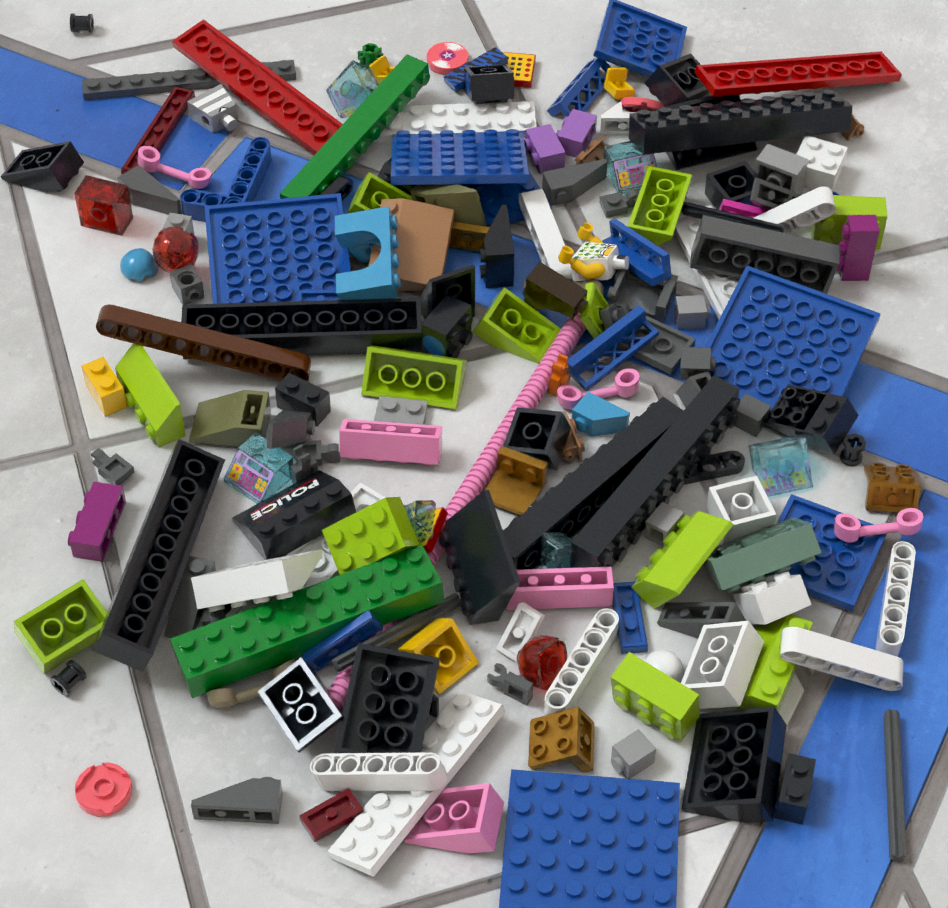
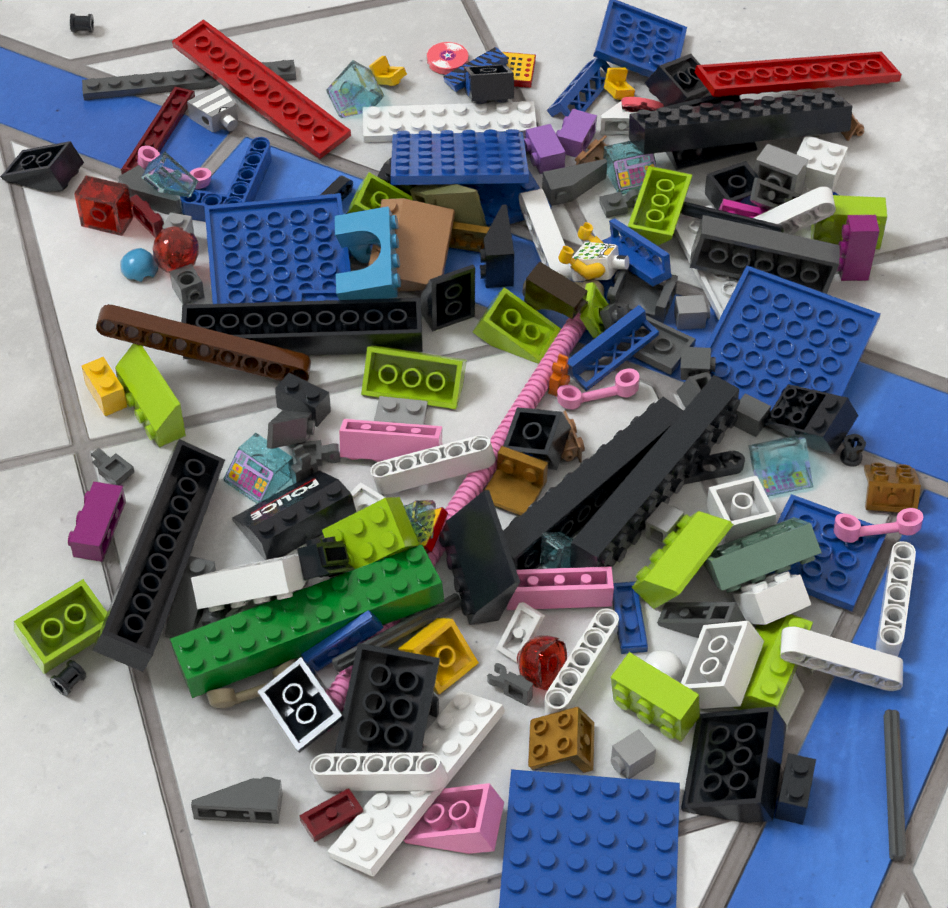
(103, 789): coral tile -> none
(146, 216): none -> dark red plate
(169, 176): none -> clear light blue slope
(231, 418): olive slope -> none
(323, 558): none -> black window
(360, 129): green brick -> none
(369, 53): green gear -> none
(433, 464): none -> white beam
(447, 328): black brick -> none
(599, 416): dark azure slope -> none

